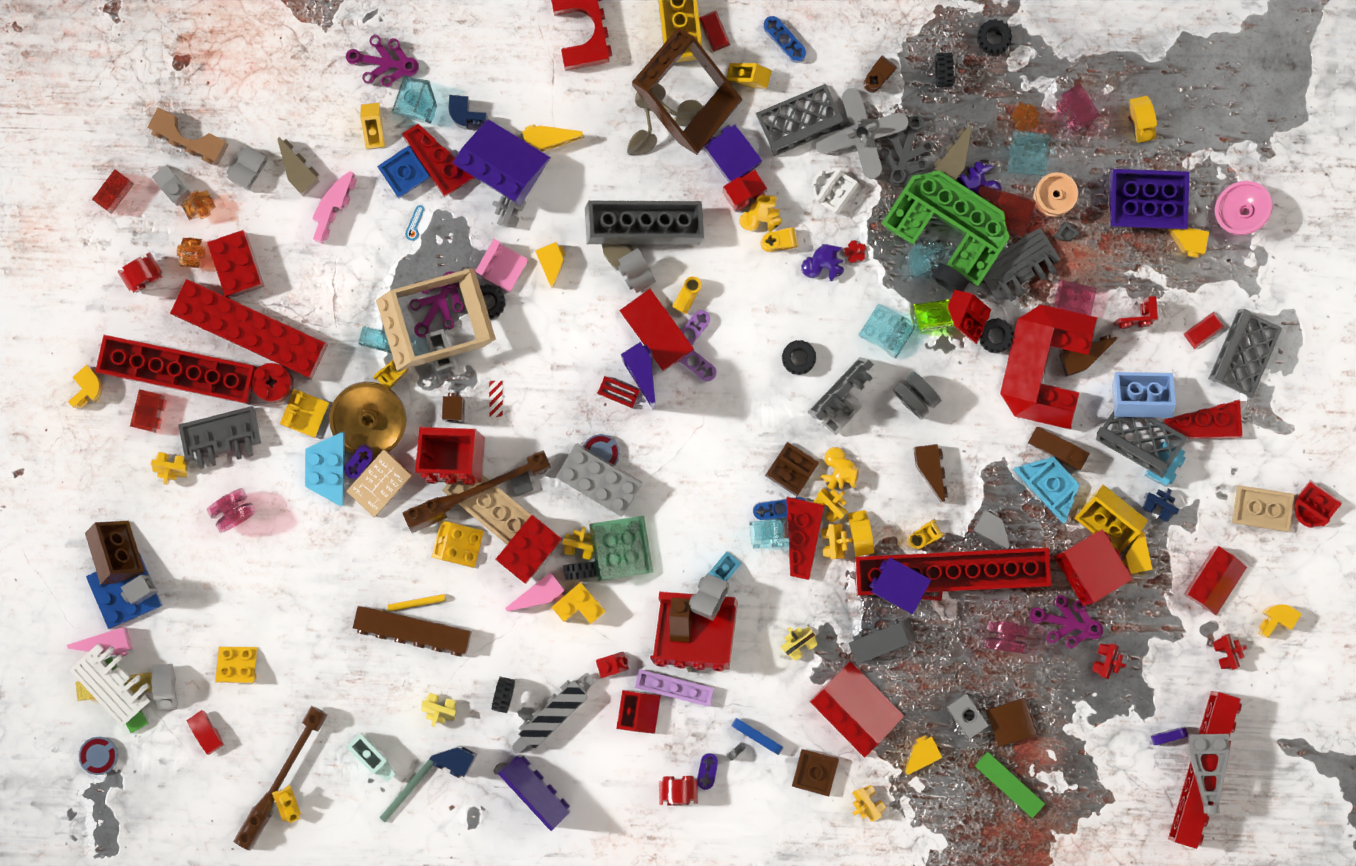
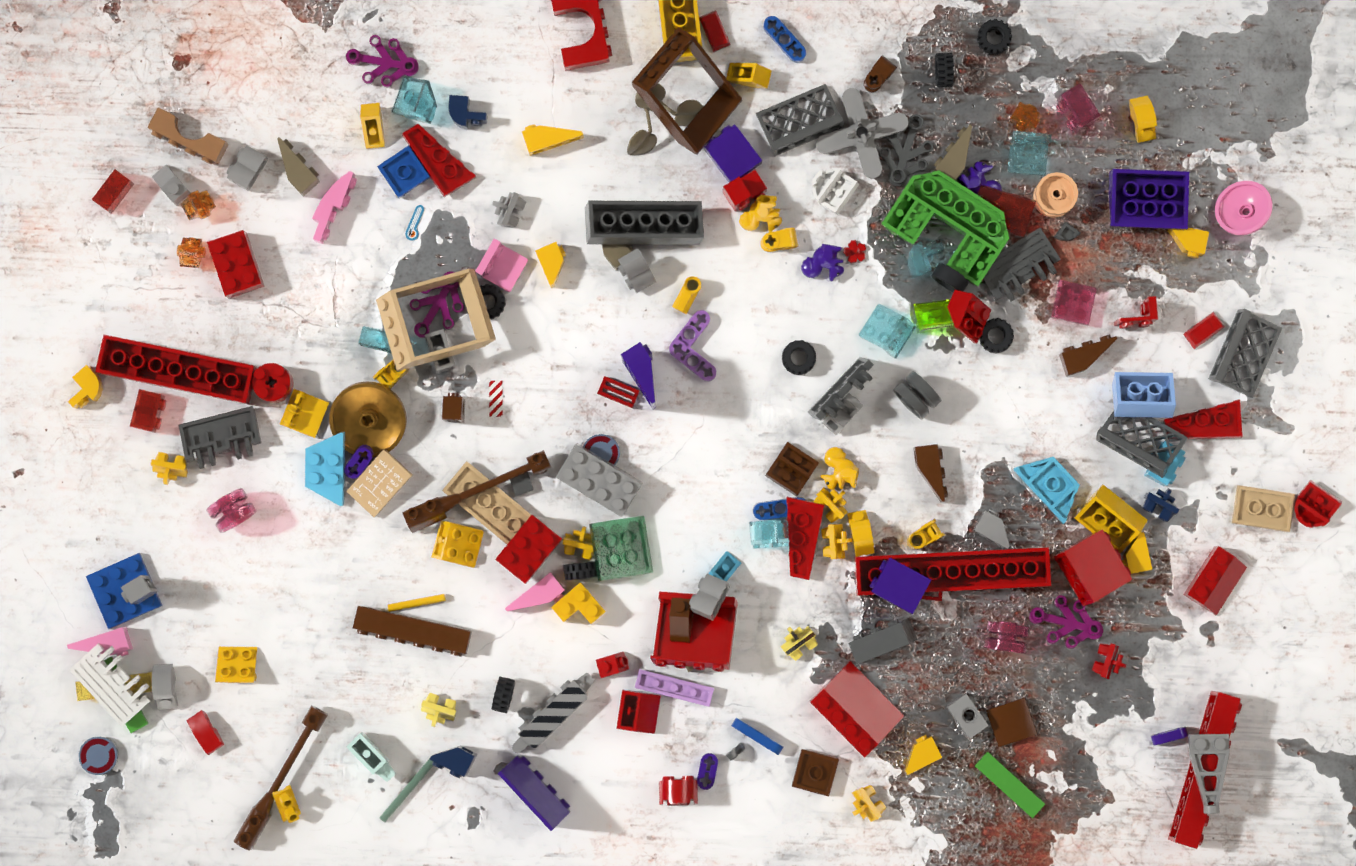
(114, 551): reddish brown slope -> none
(140, 272): red brick -> none
(248, 329): red brick -> none
(450, 455): red container -> none
(502, 161): dark purple slope -> none
(656, 329): red tile -> none
(1028, 359): red slope -> none
(1059, 448): reddish brown slope -> none
(1225, 643): red hips -> none
(1281, 614): yellow brick -> none

